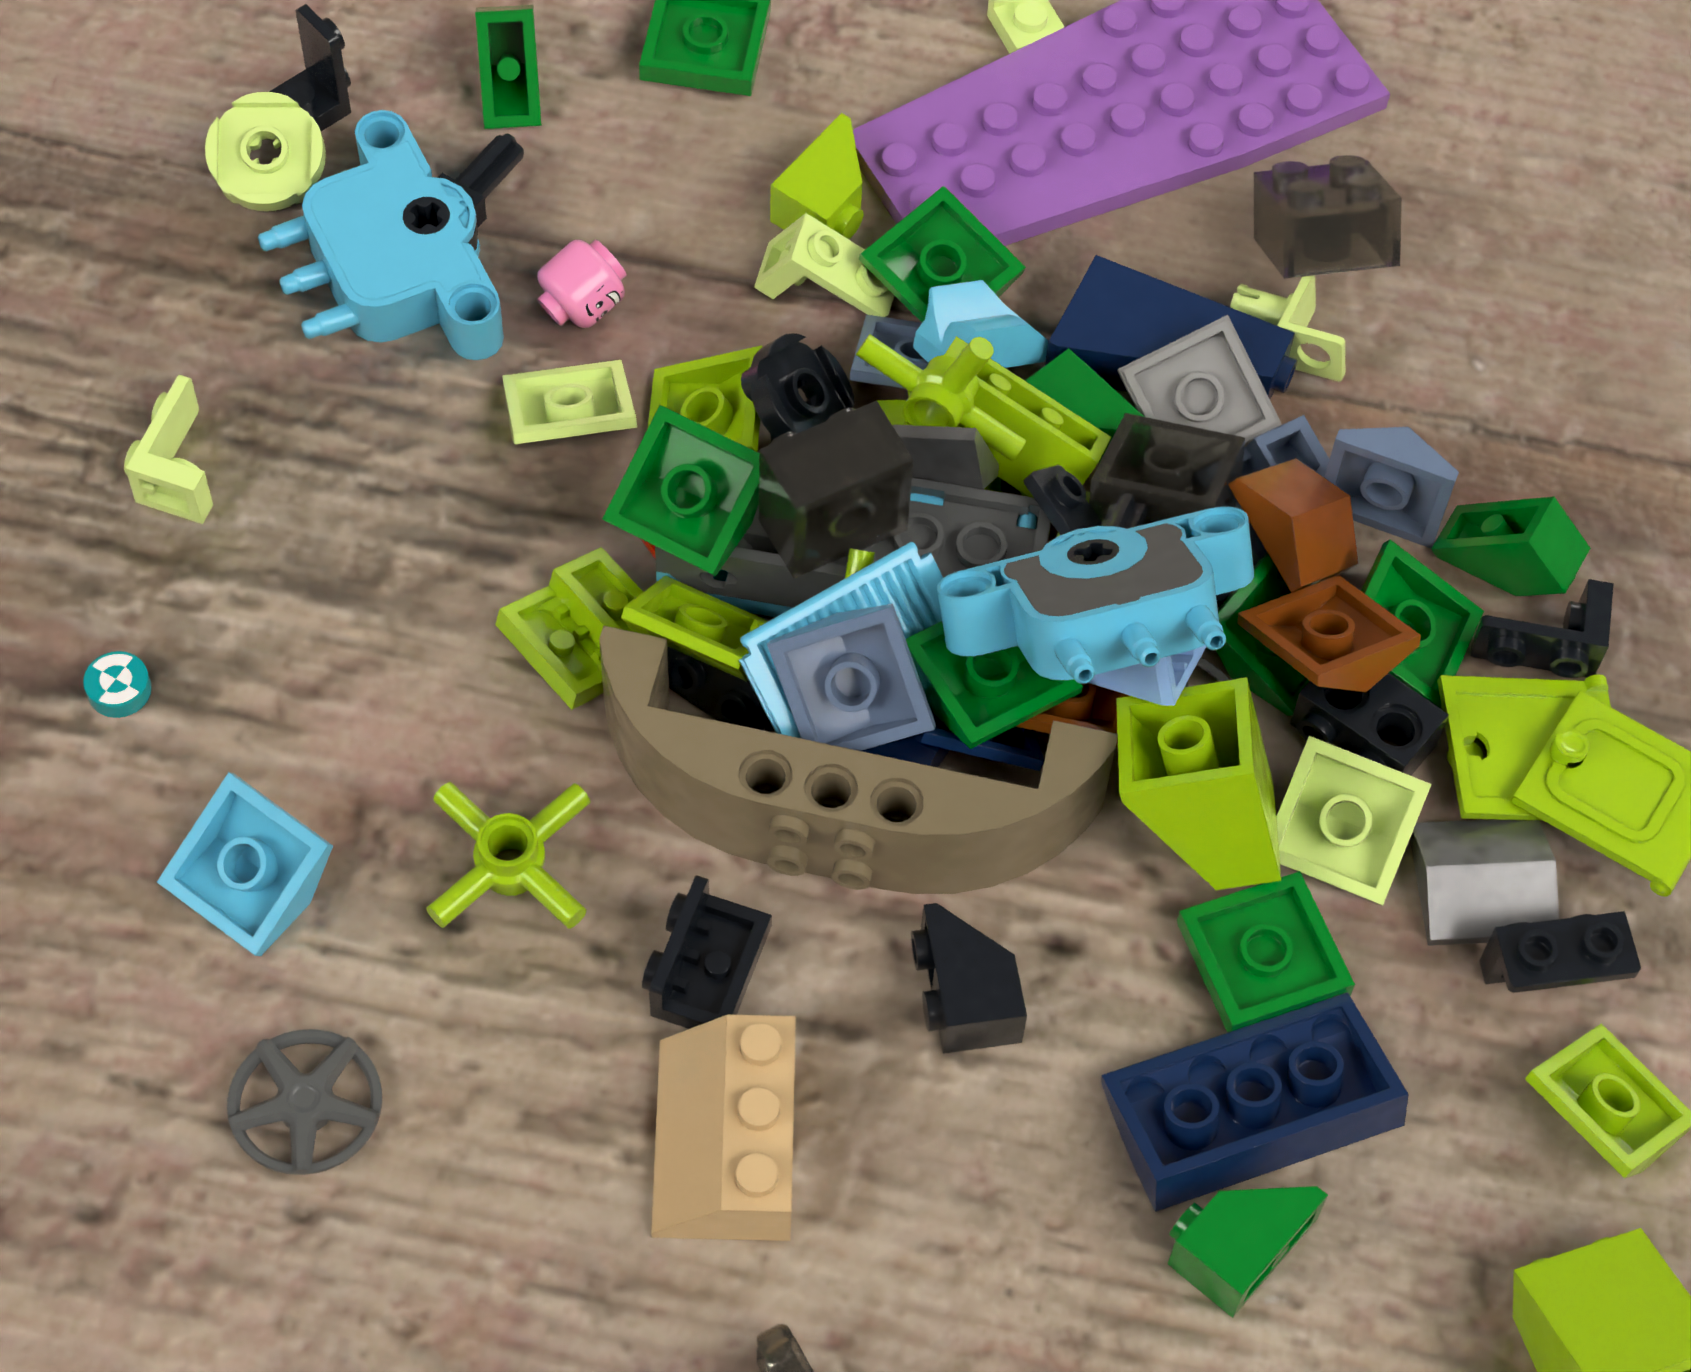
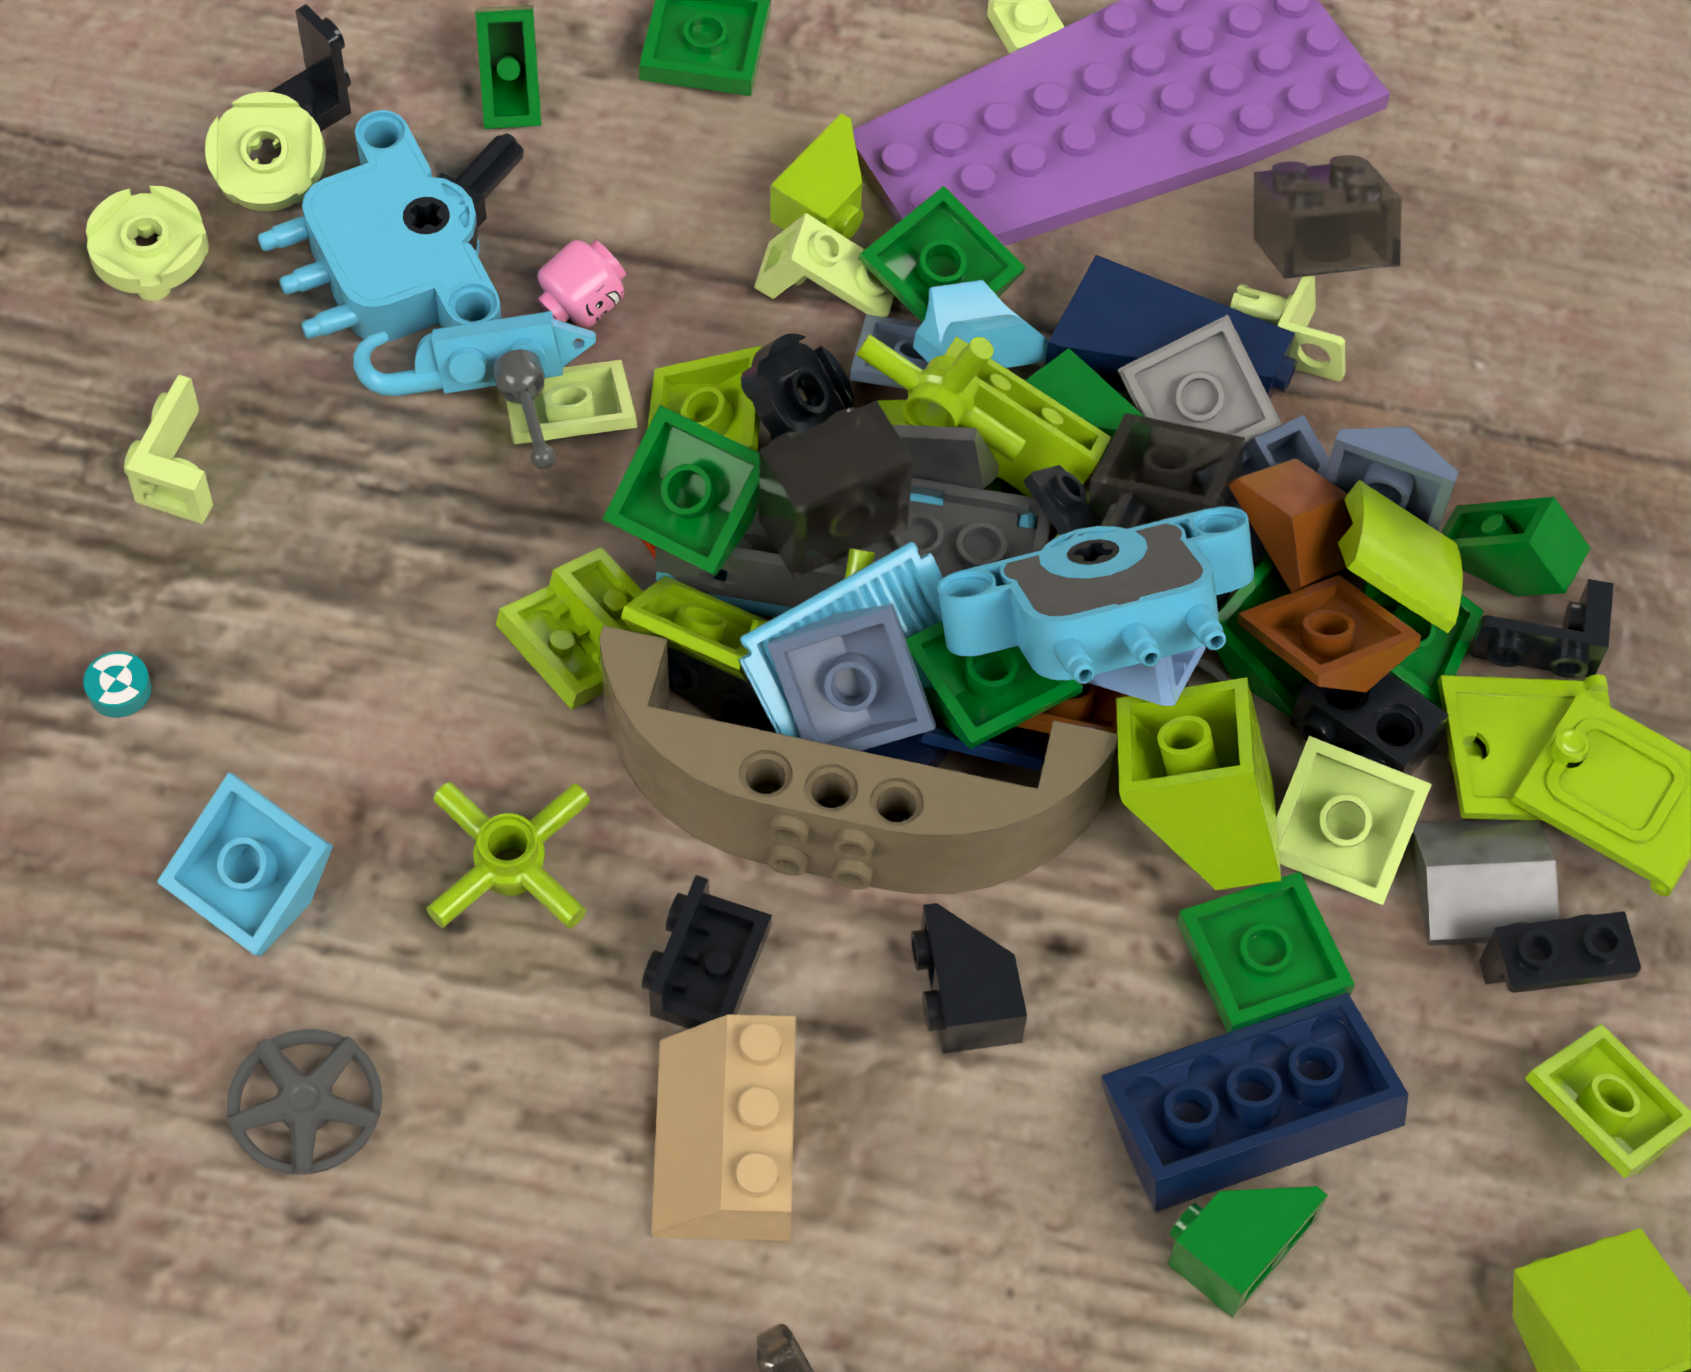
(151, 268): none -> yellowish green plate
(465, 354): none -> medium azure plate
(520, 381): none -> dark grey hinge
(1403, 556): none -> lime slope

